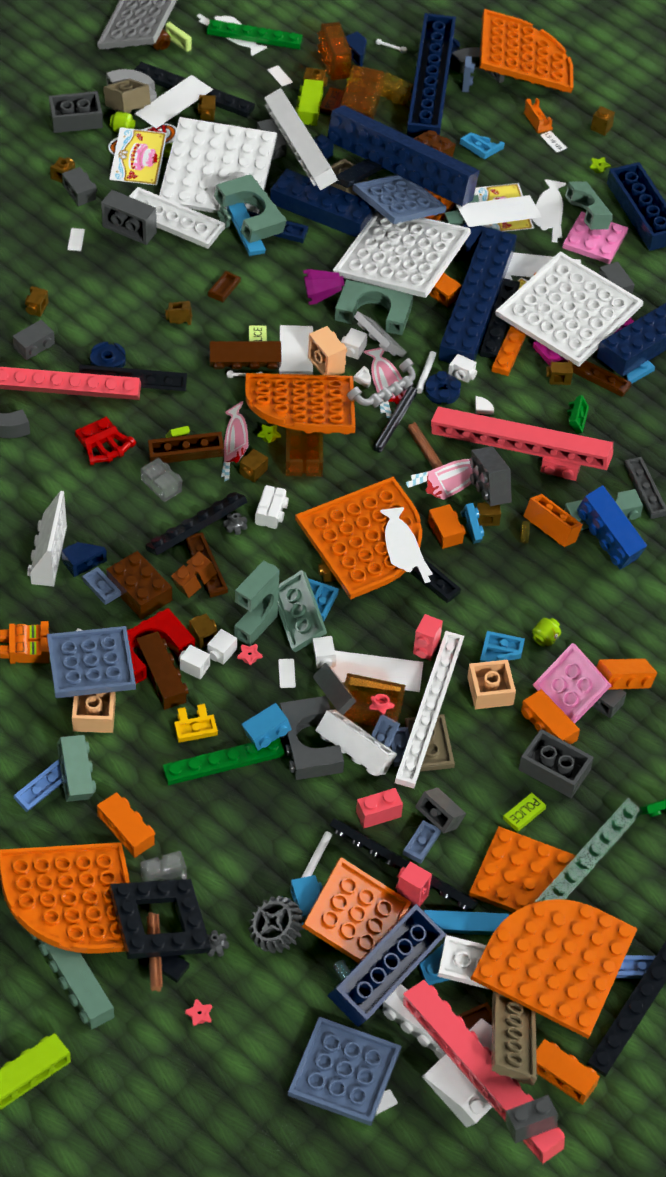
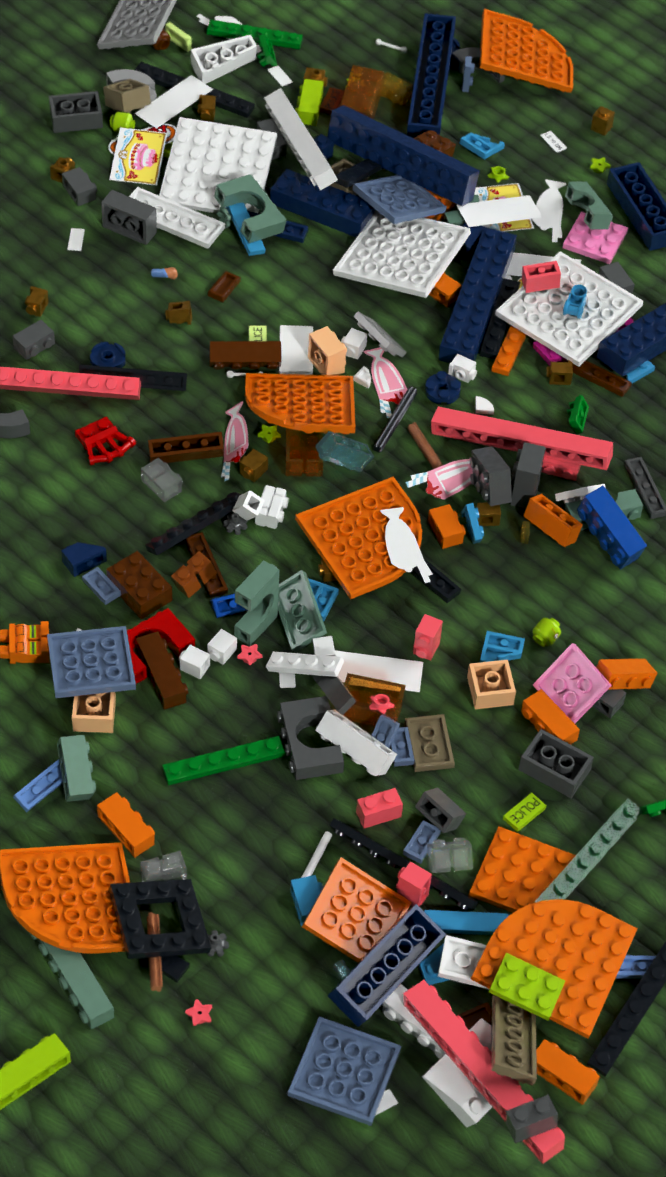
(49, 543): white slope -> none
(169, 272): none -> arm
(182, 431): lime tile -> none
(195, 728): yellow plate -> none
(202, 629): pearl gold brick -> none
(222, 57): none -> white wedge
(226, 606): none -> blue slope
(248, 505): none -> white brick
(266, 726): dark azure brick -> none
(267, 55): none -> green plate
(288, 918): dark grey gear -> none
(305, 664): none -> white plate
(321, 284): magenta cone -> none
(334, 50): clear orange brick -> none
(344, 451): none -> clear light blue brick
(358, 47): dark blue slope -> none
(358, 294): sand green arch -> none
(386, 393): light grey bar -> none
(426, 370): white bar -> none
(429, 710): white plate -> none
(450, 854): none -> clear piece
(498, 174): none -> lime plate
(526, 474): none -> dark grey brick
(527, 986): none -> lime plate
(537, 117): orange hinge -> none
(541, 276): none -> coral brick
(576, 301): none -> dark azure piece
(576, 494): none -> white plate

